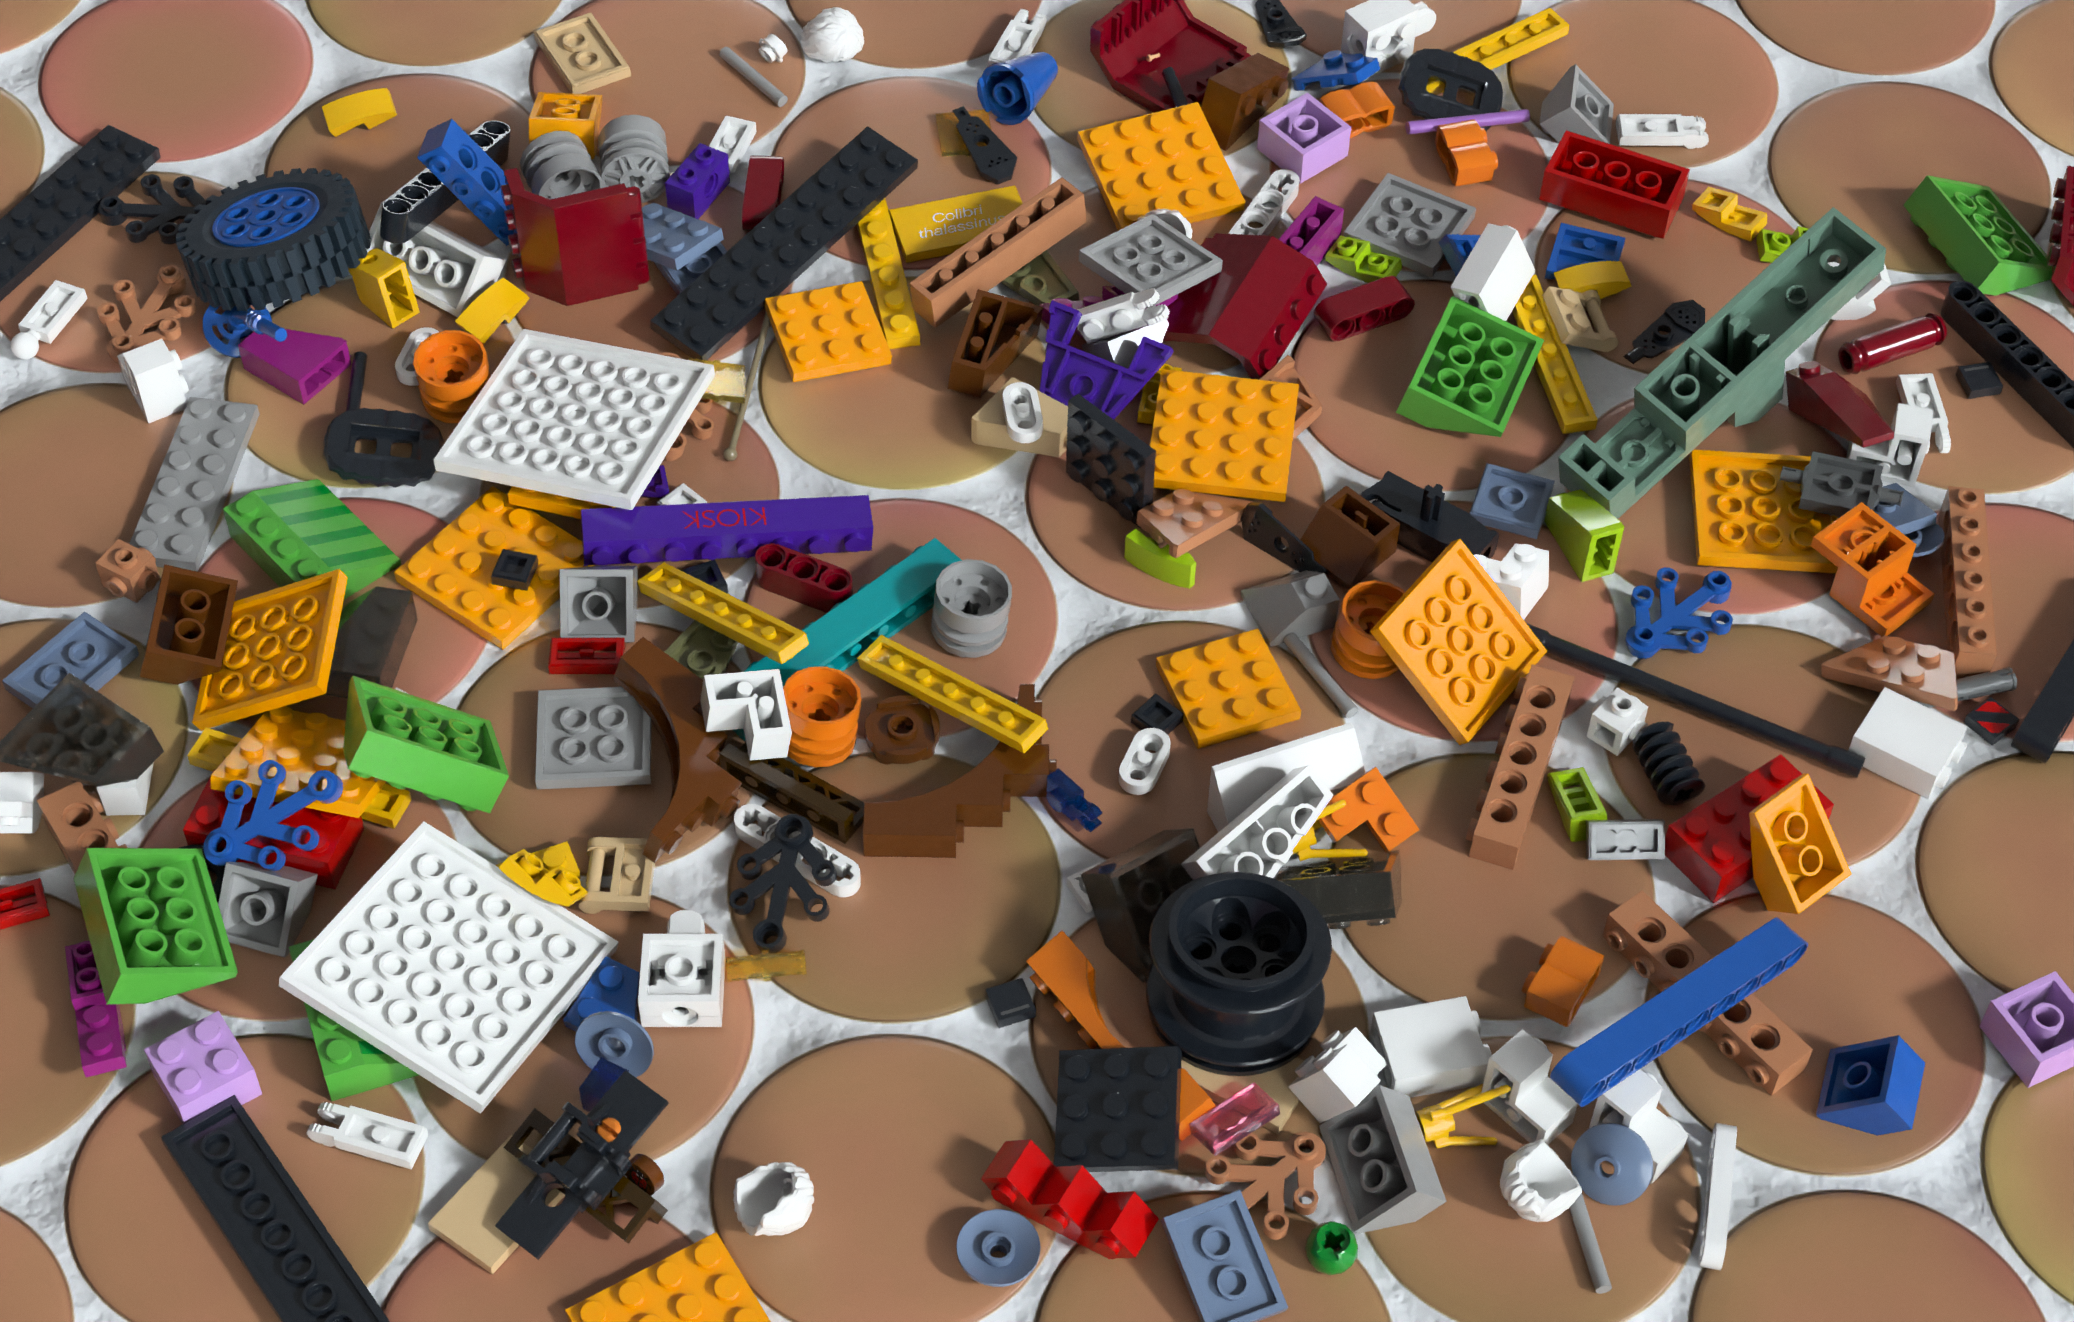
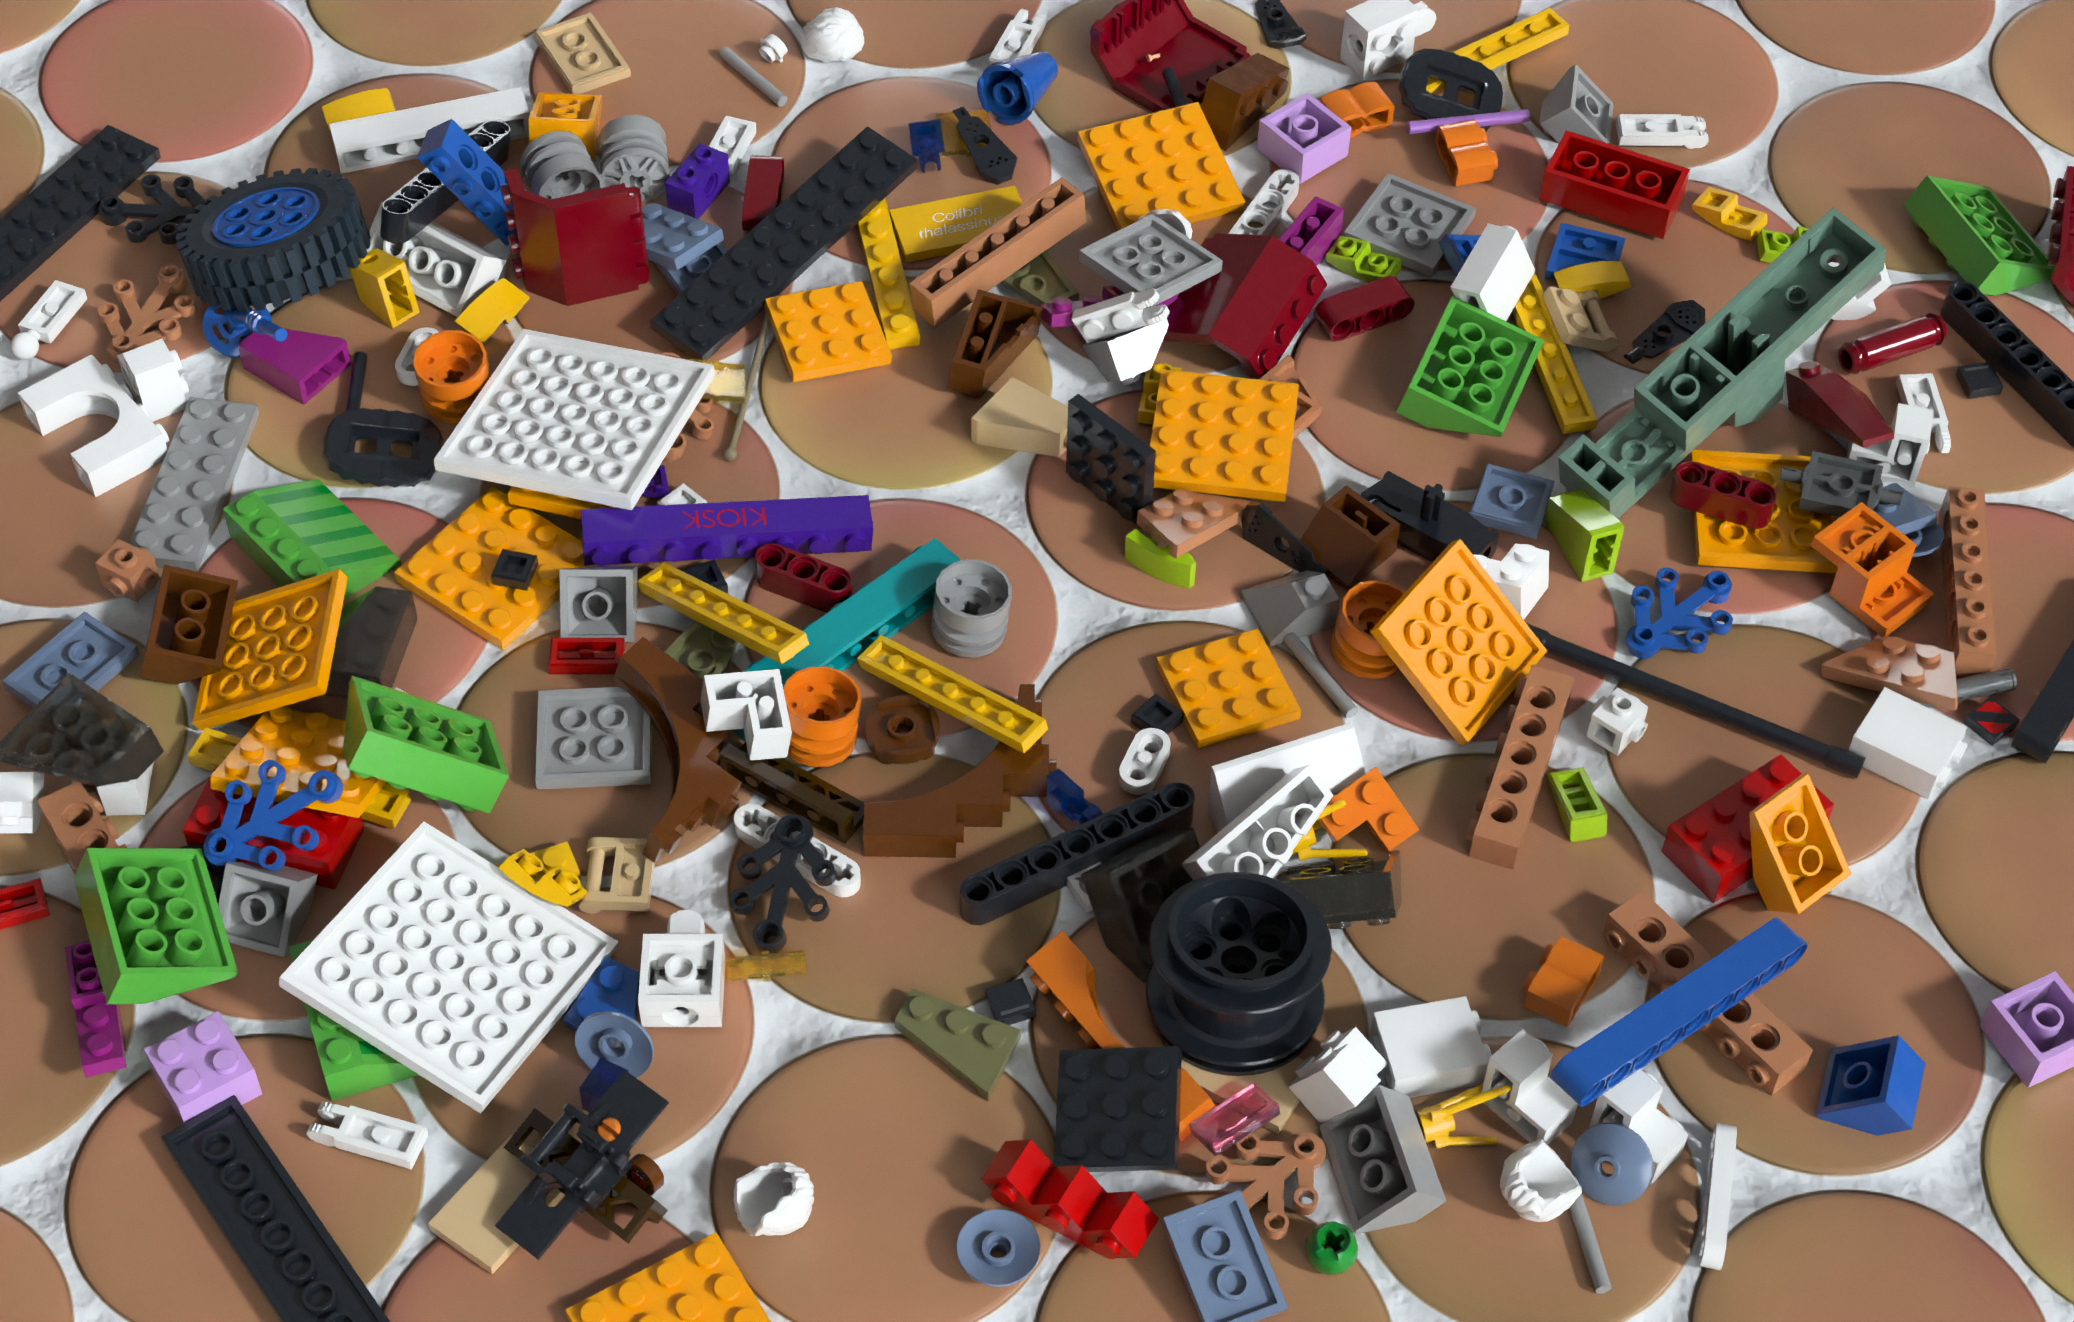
(88, 390): none -> white arch
(400, 134): none -> white brick
(927, 142): none -> clear blue plate
(963, 1039): none -> olive wing
(1022, 412): white plate -> none
(1101, 382): dark purple wing -> none
(1162, 810): none -> black beam
(1337, 69): blue wing -> none
(1625, 839): plate -> none
(1667, 764): black piece -> none
(1722, 494): none -> dark red beam

